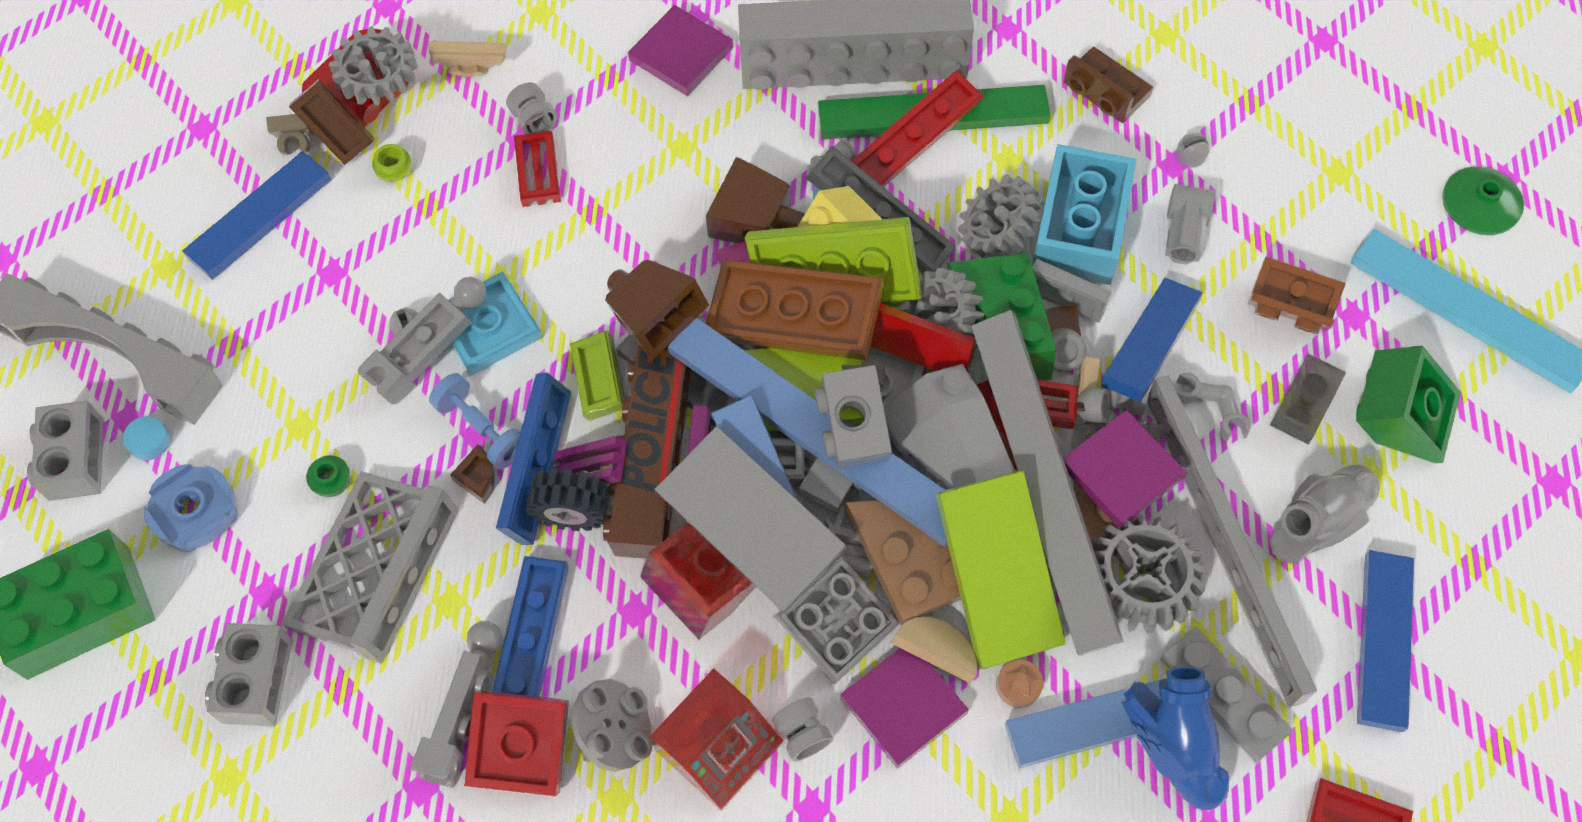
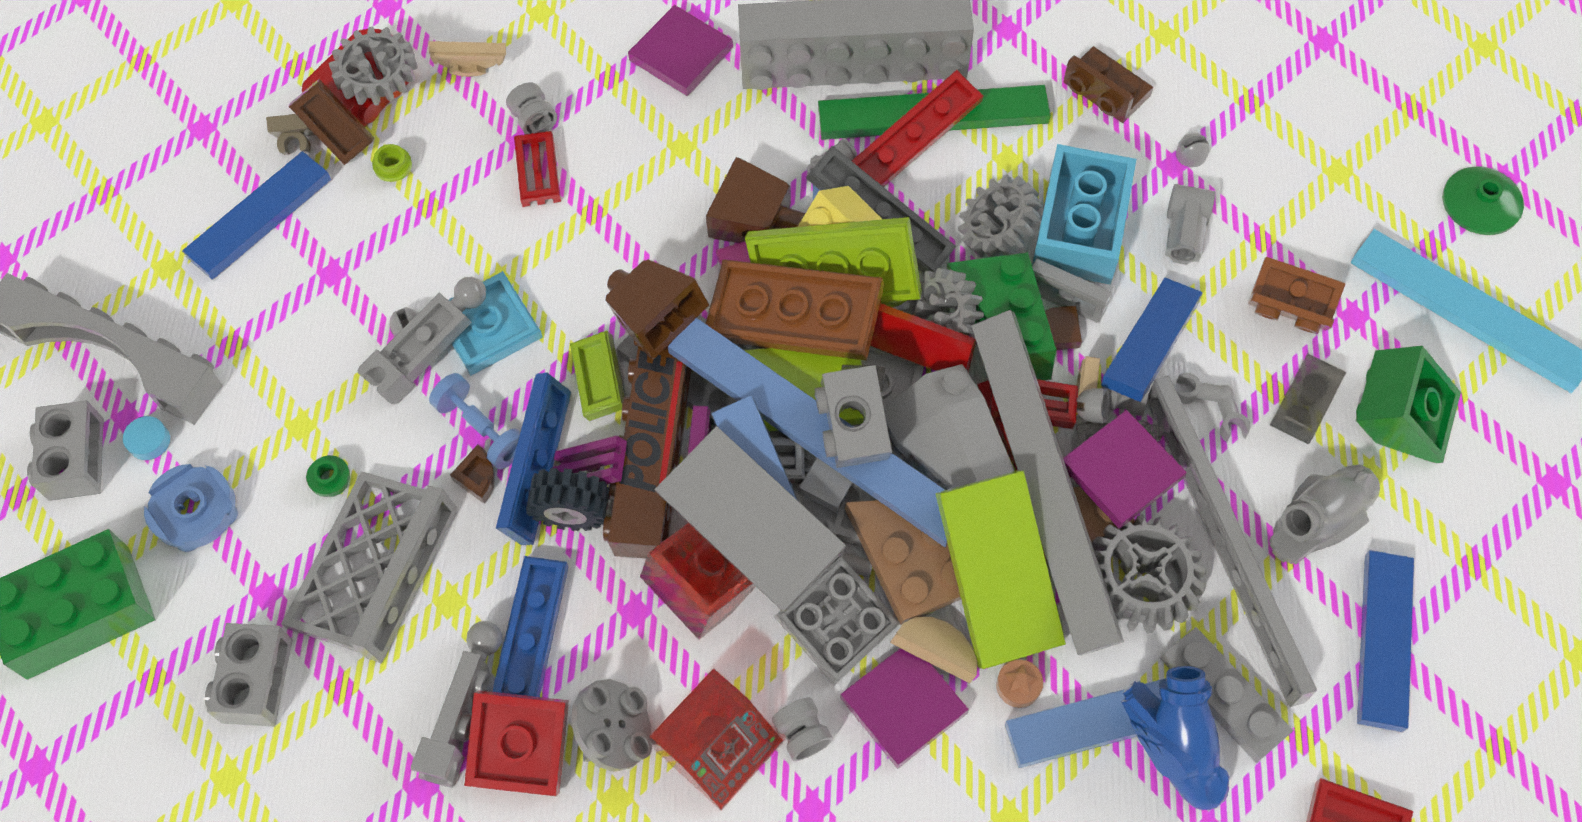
(1069, 349): light grey tile -> none

